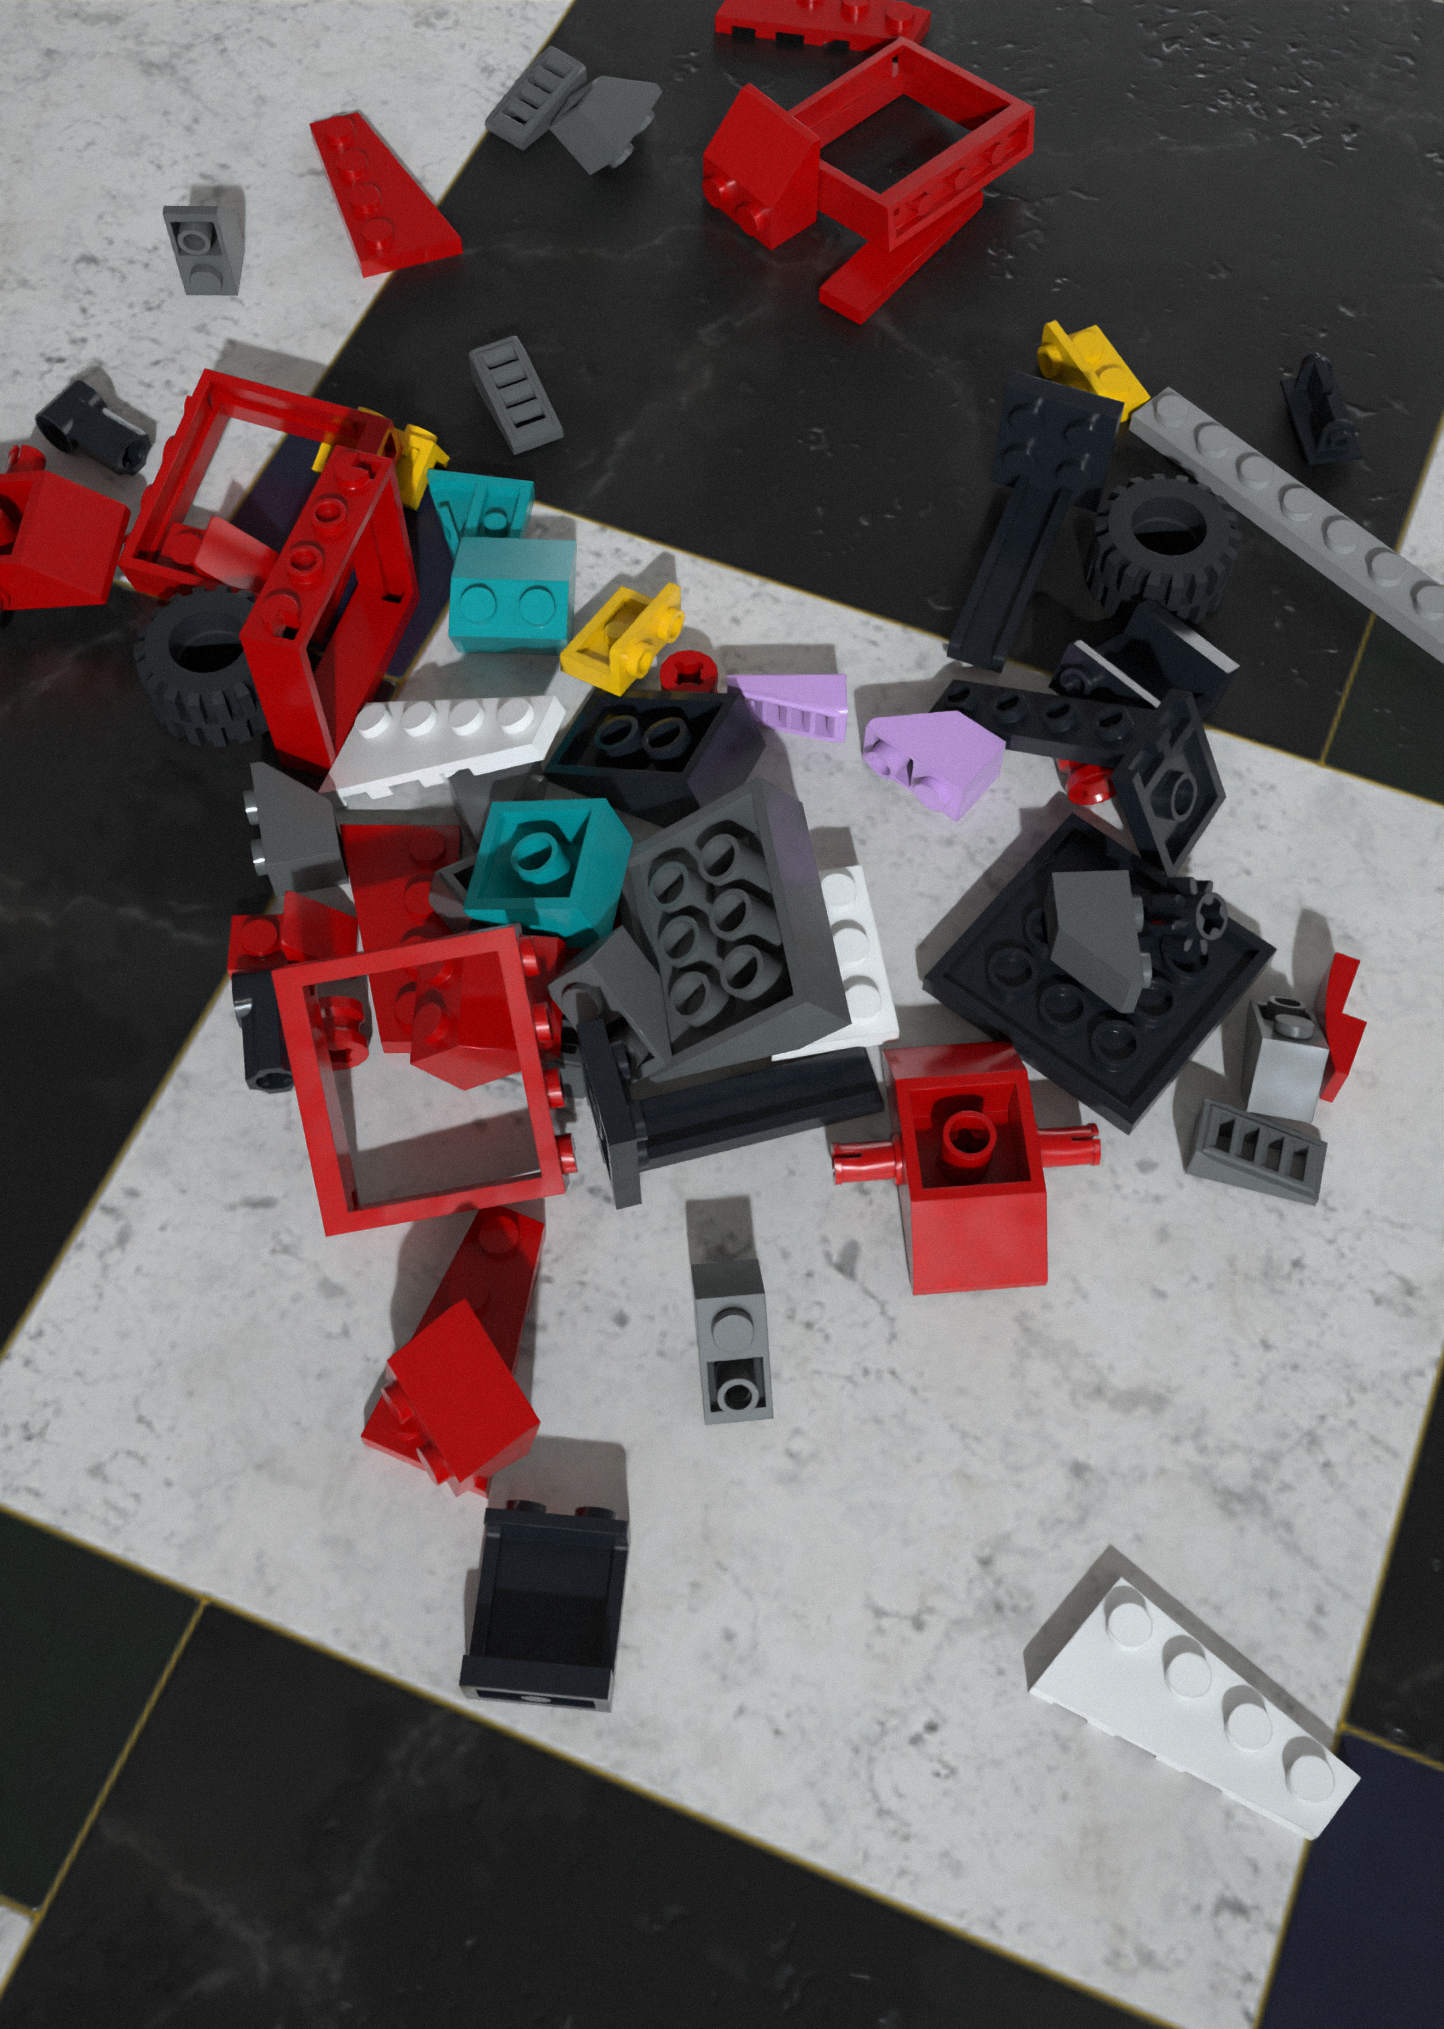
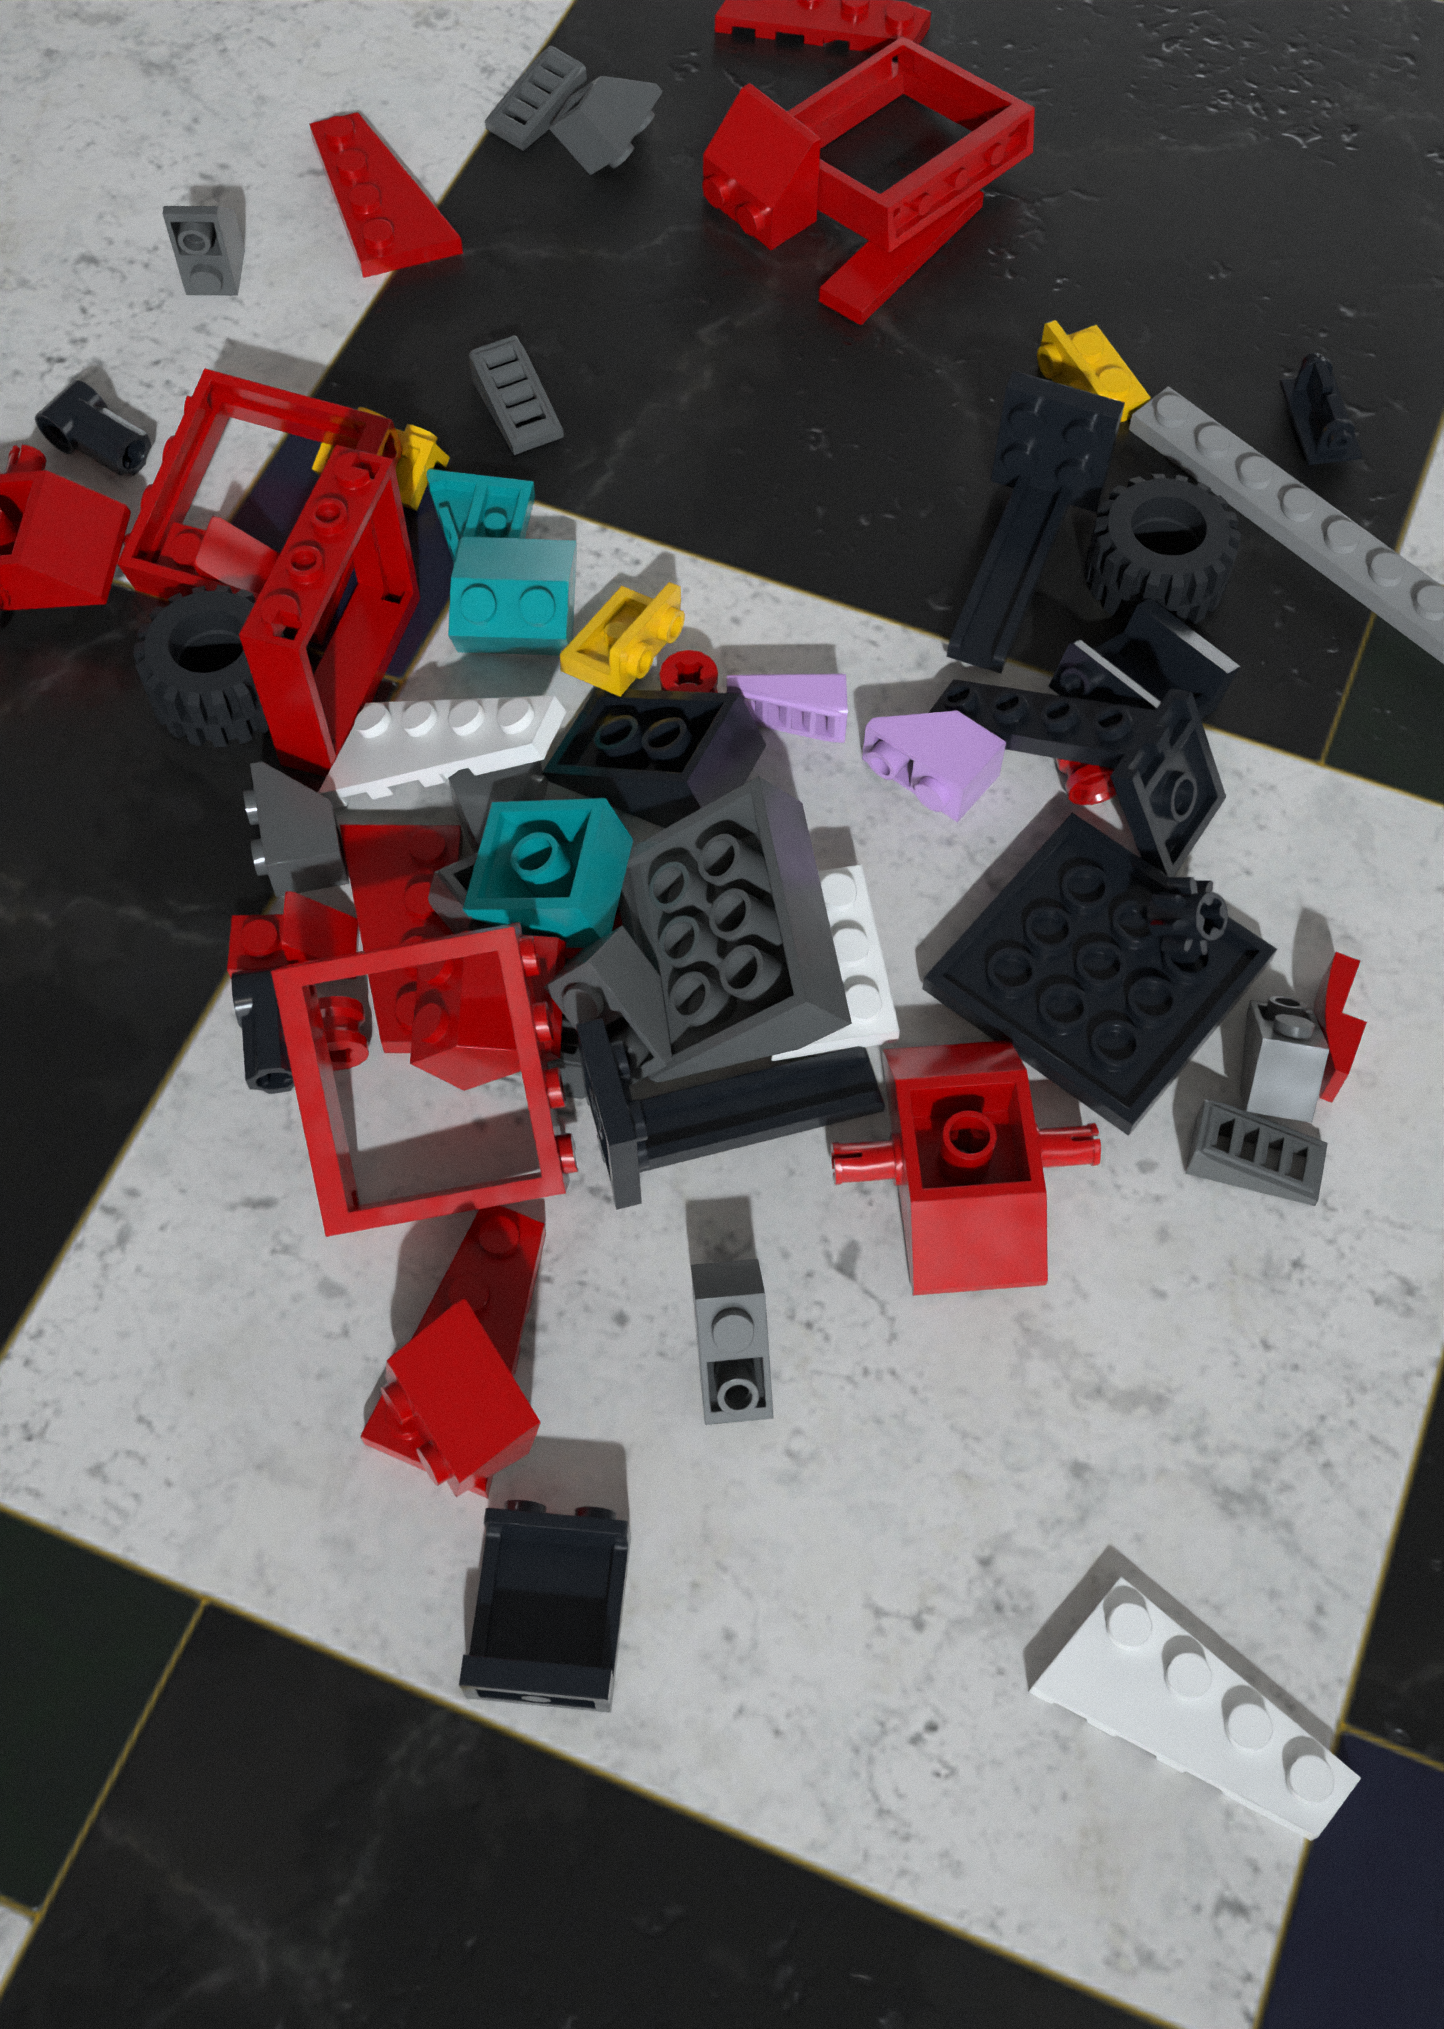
(1094, 934): dark grey slope -> none

